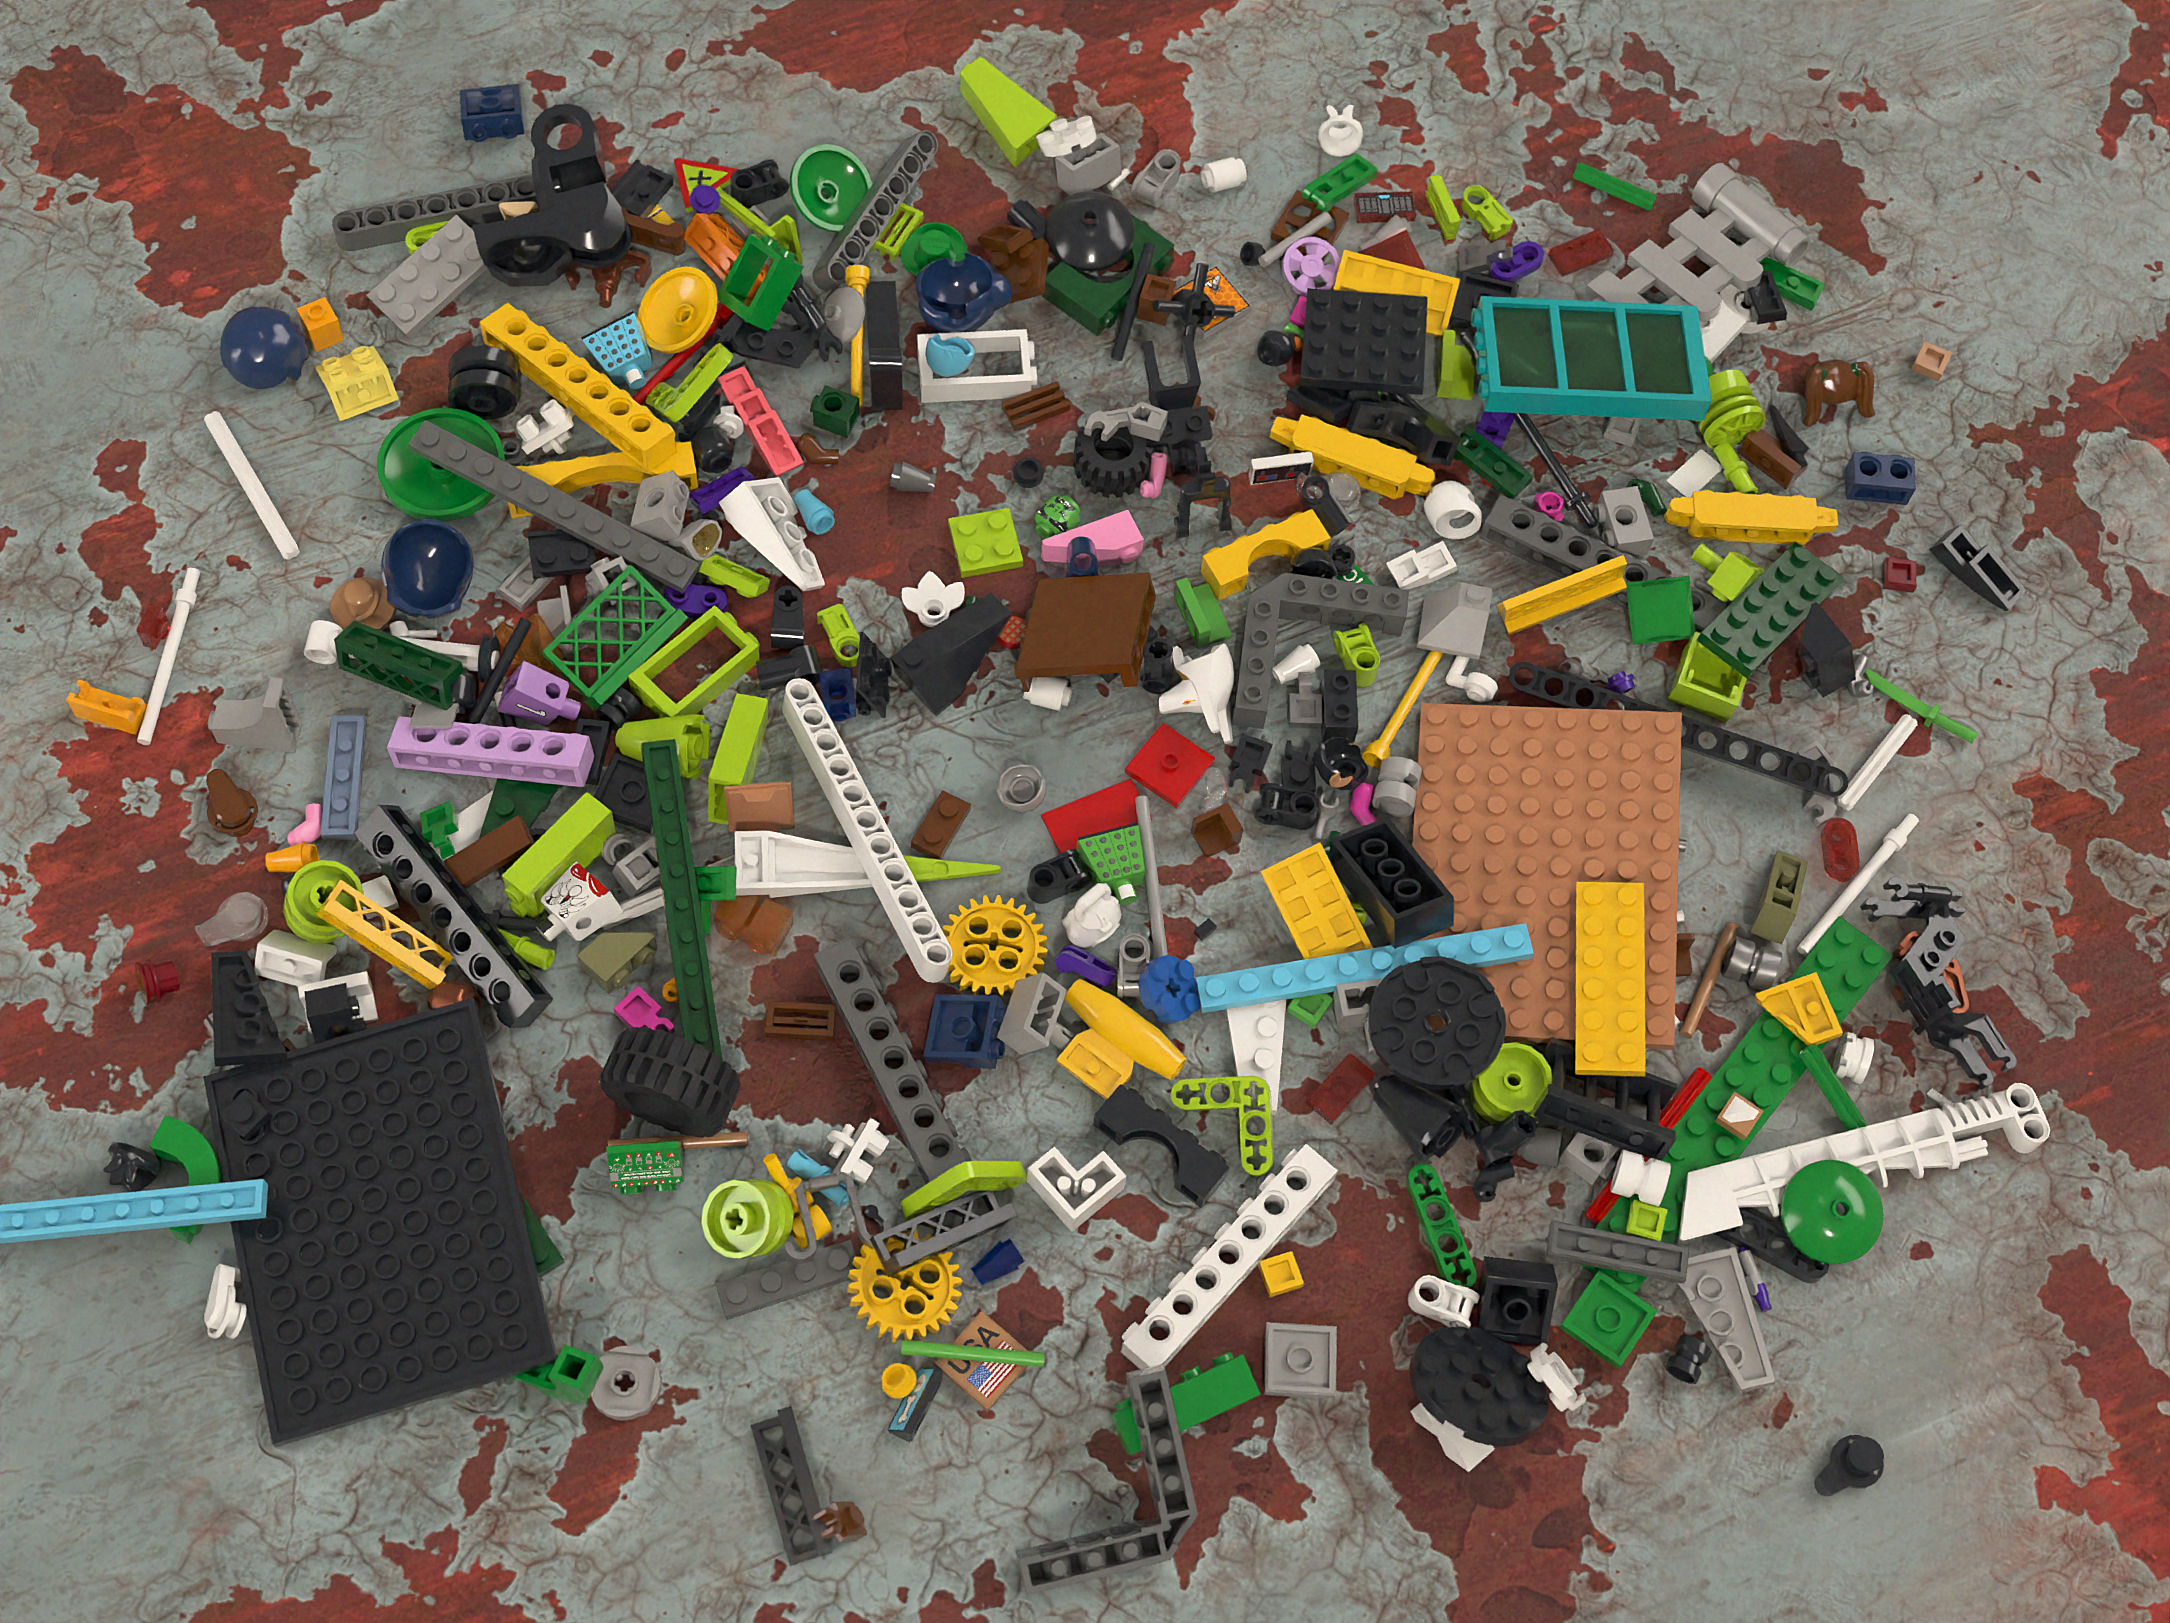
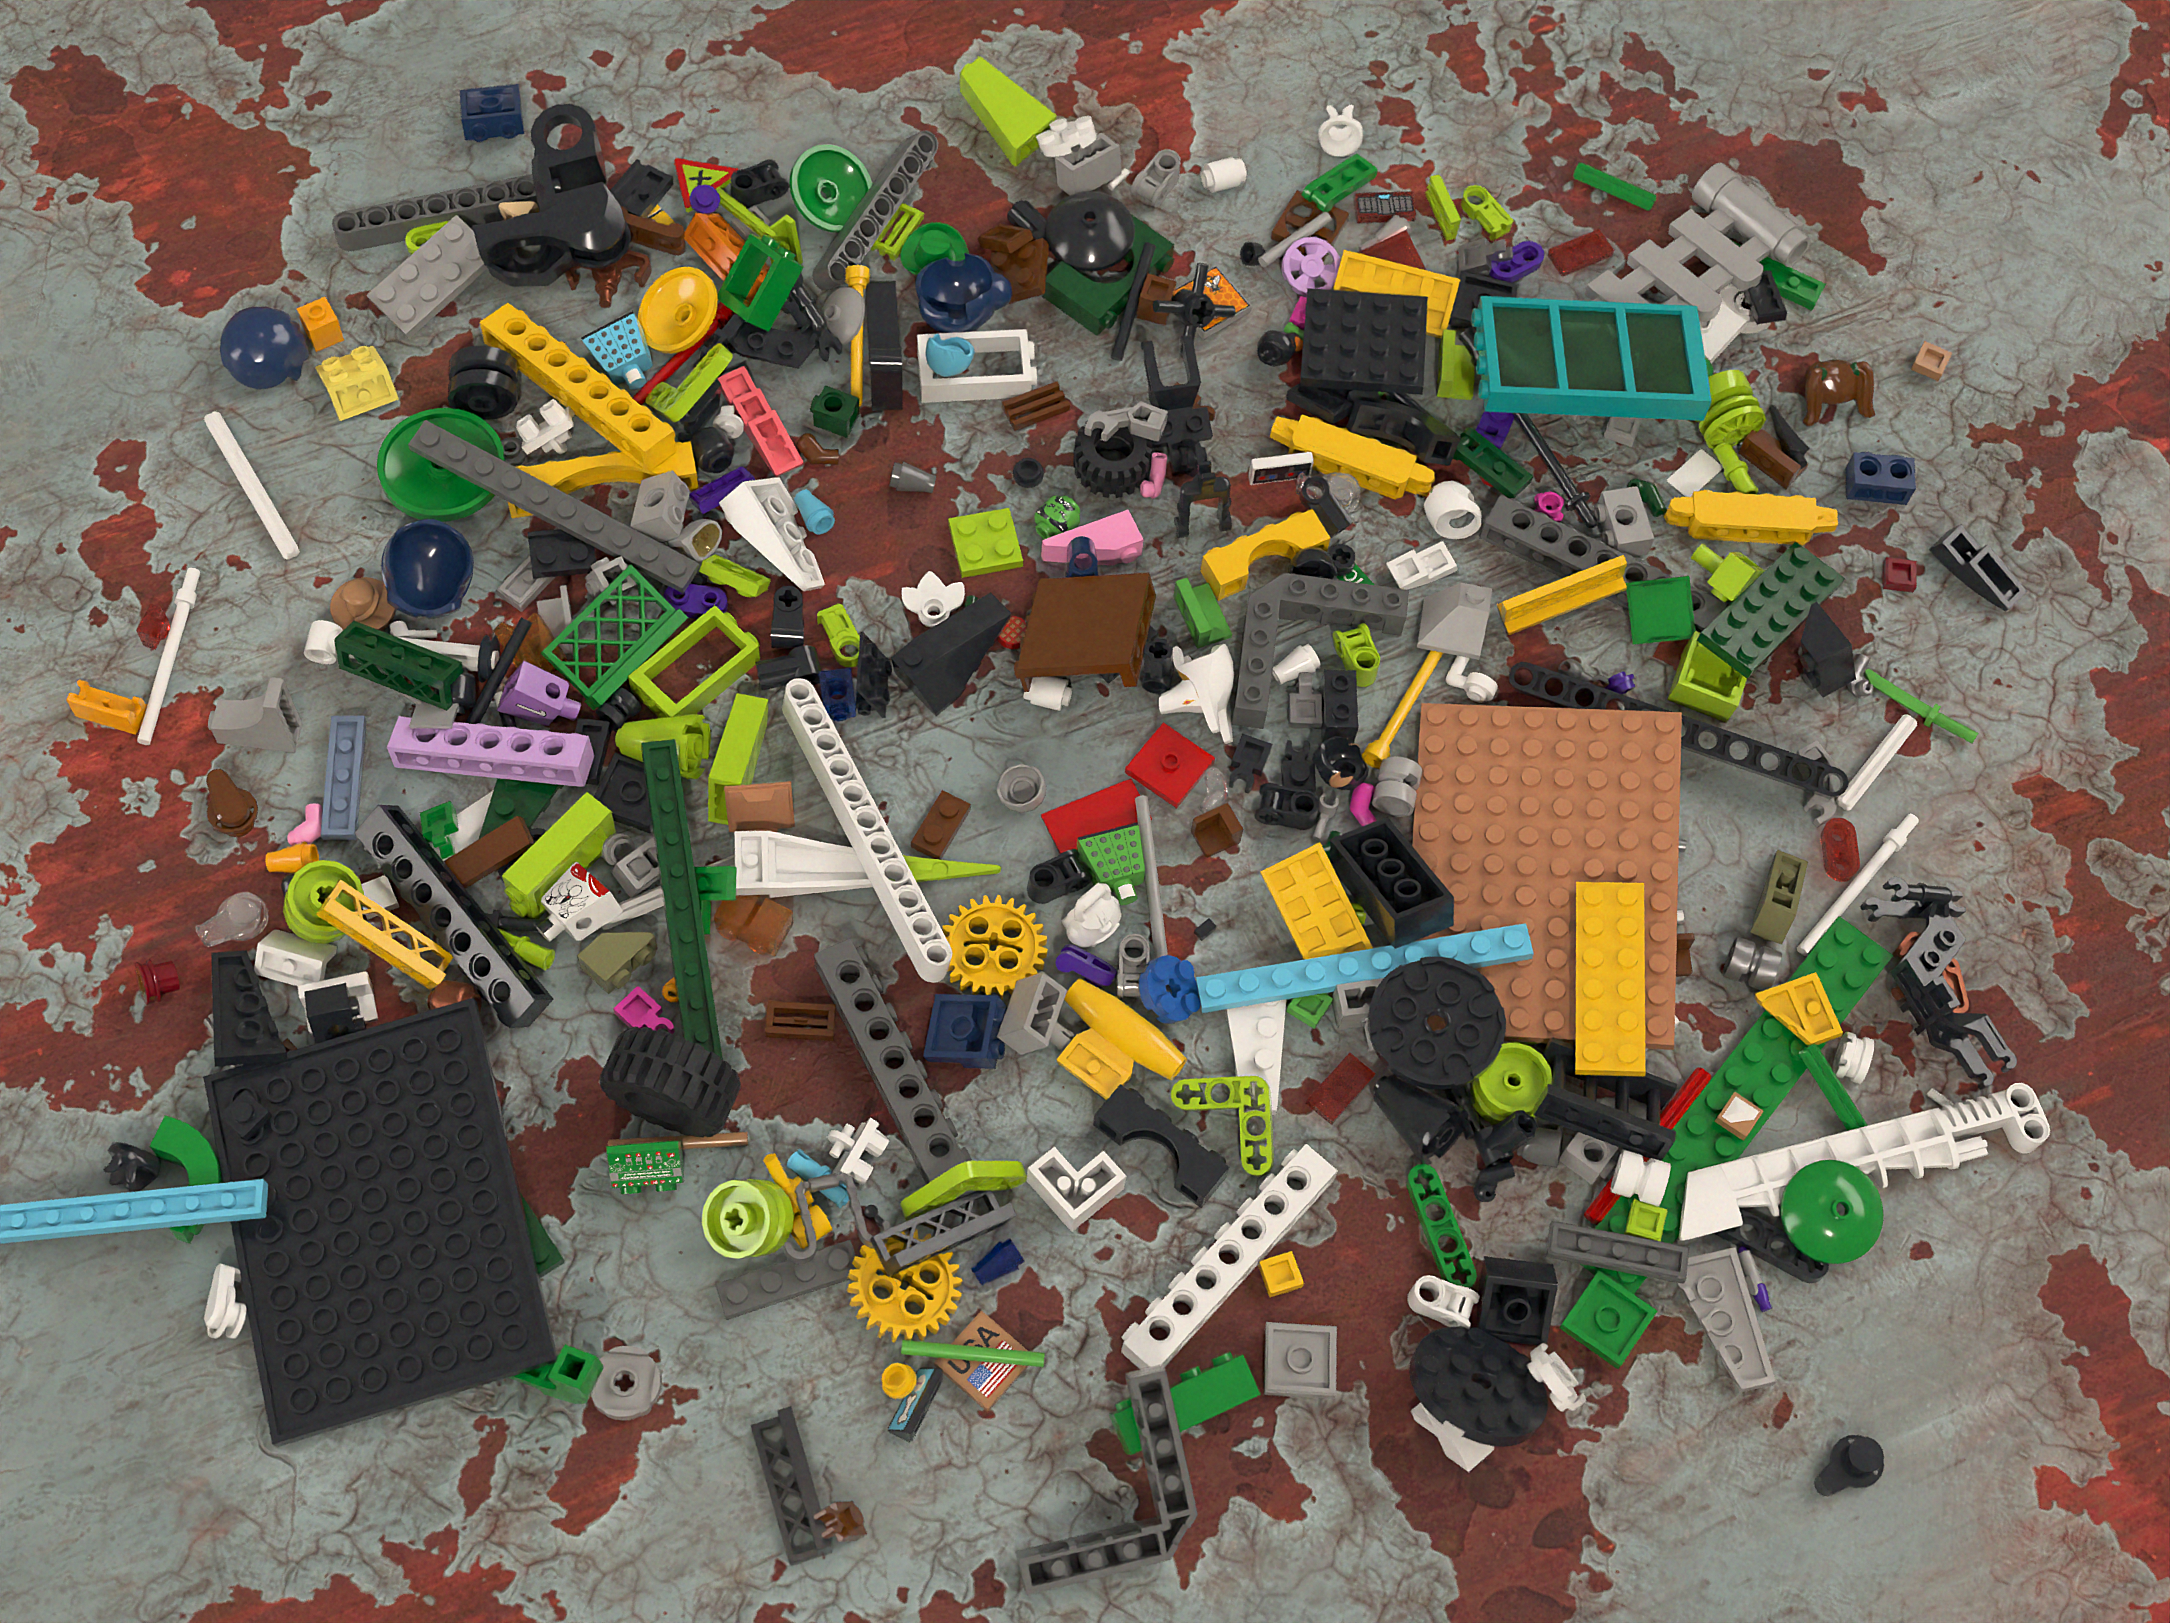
(1688, 1359): black wheel -> none
(1708, 980): medium nougat bar -> none

